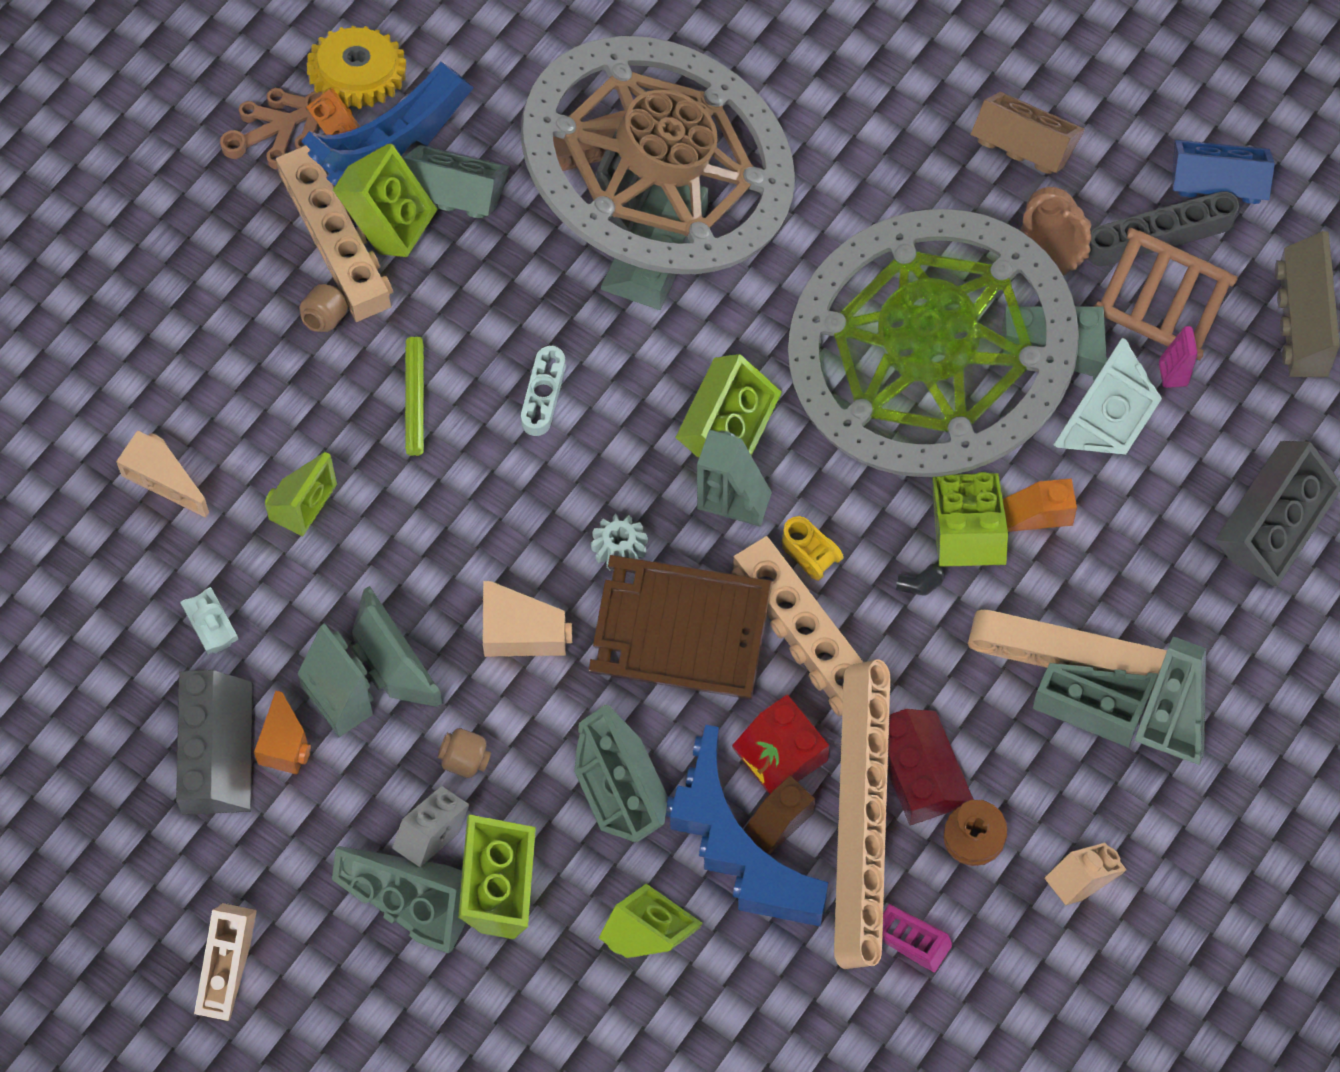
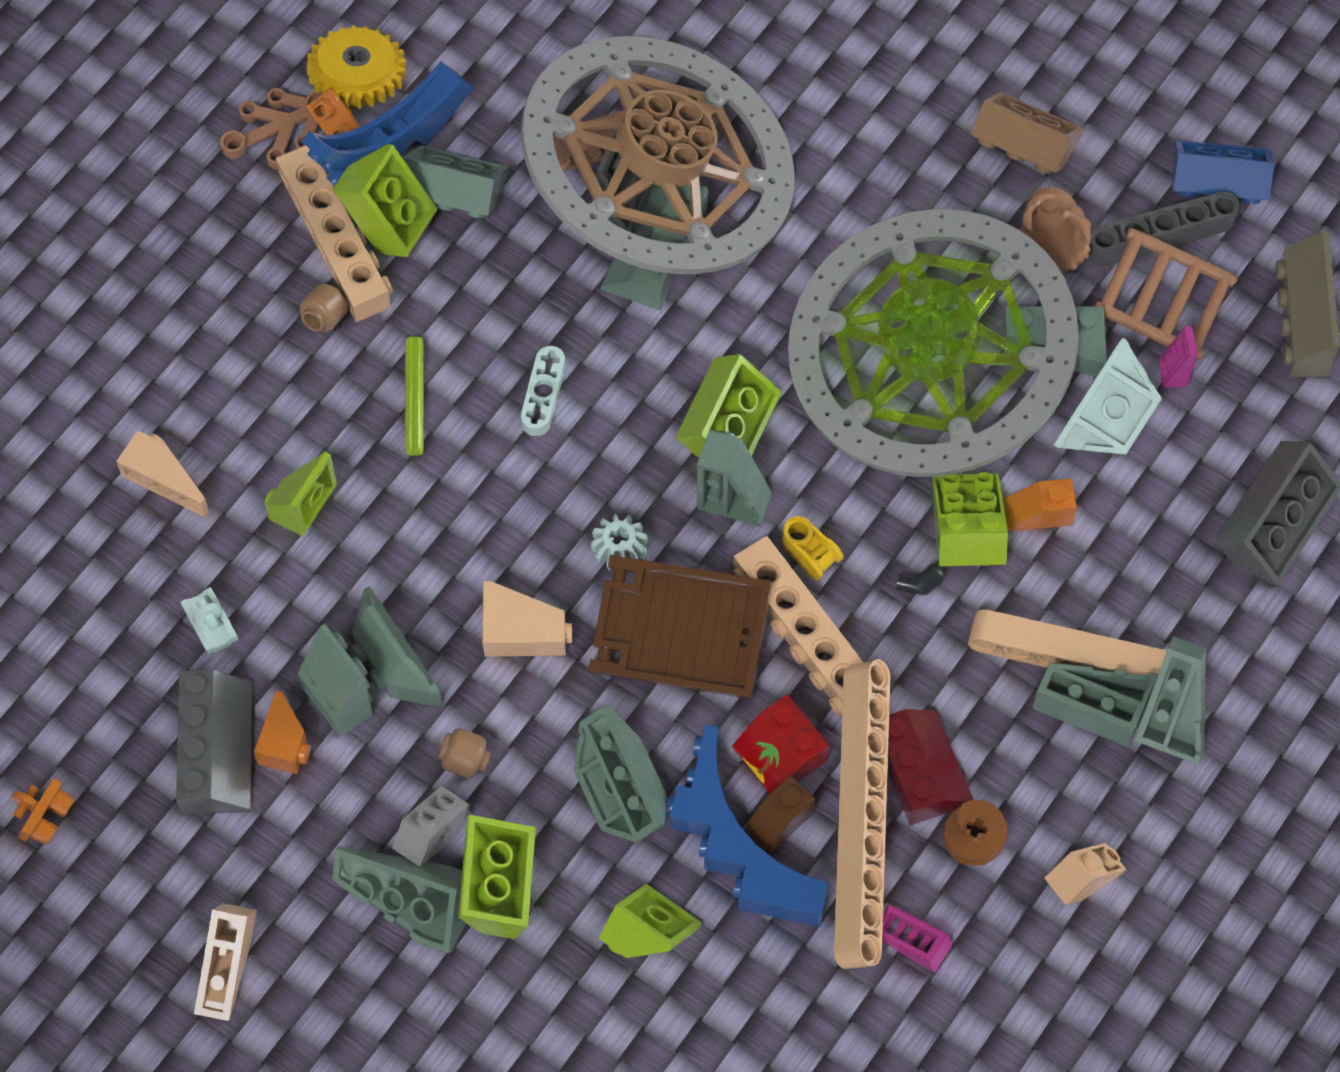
(36, 826): none -> orange hips

